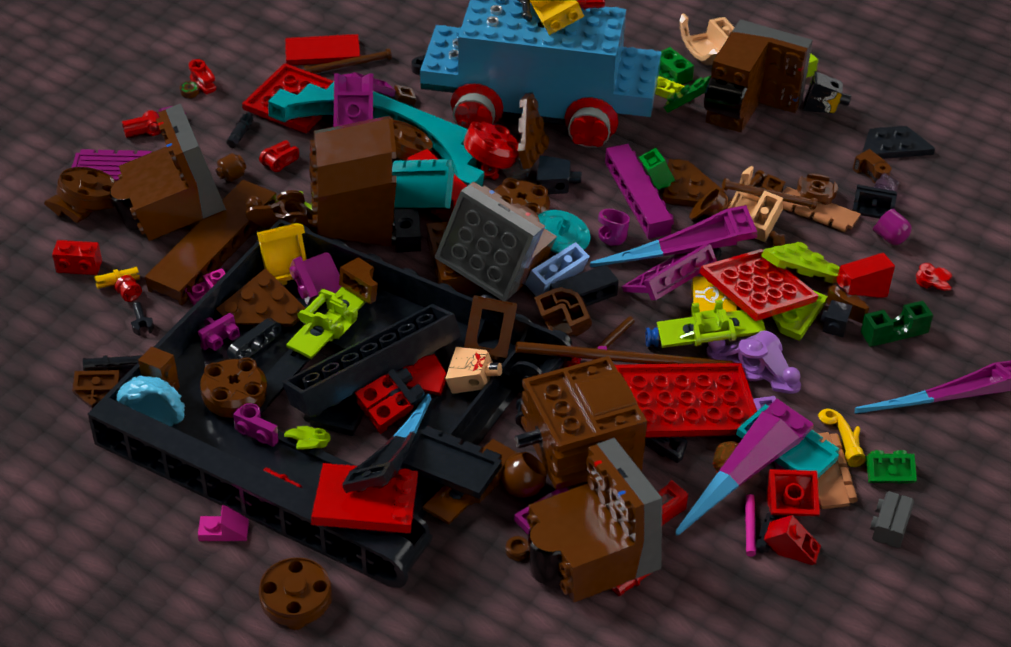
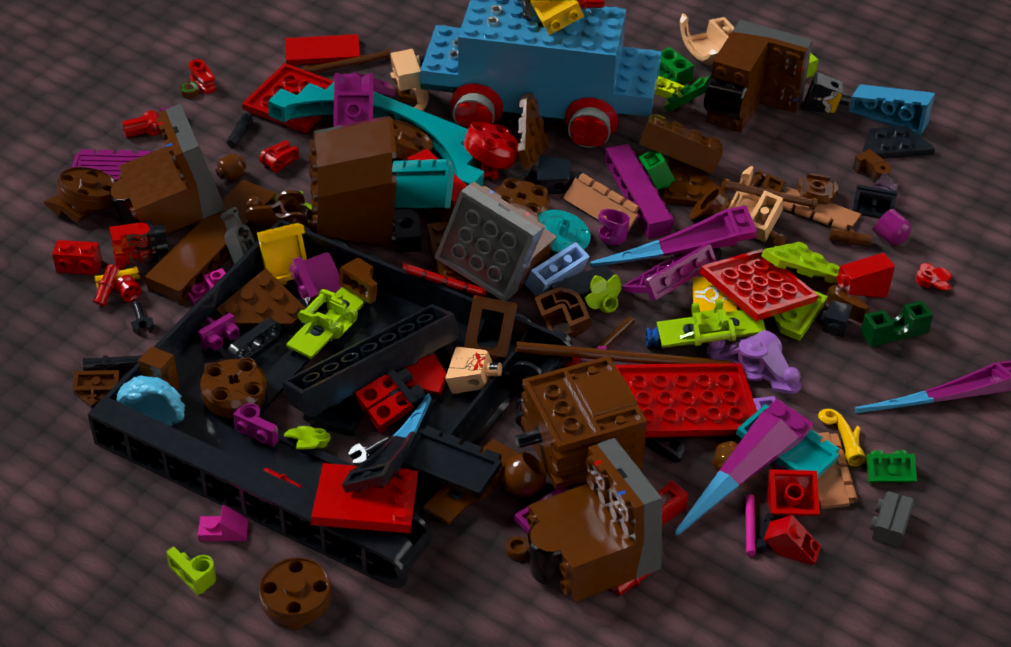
(106, 285): none -> red axle
(138, 243): none -> hips
(196, 573): none -> lime plate
(239, 236): none -> dark grey piece
(365, 452): none -> black bar
(407, 75): none -> light nougat piece
(438, 278): none -> red windscreen
(595, 197): none -> nougat windscreen
(603, 291): none -> lime plate
(681, 143): none -> reddish brown brick
(850, 237): none -> reddish brown pin
(893, 106): none -> dark azure wedge

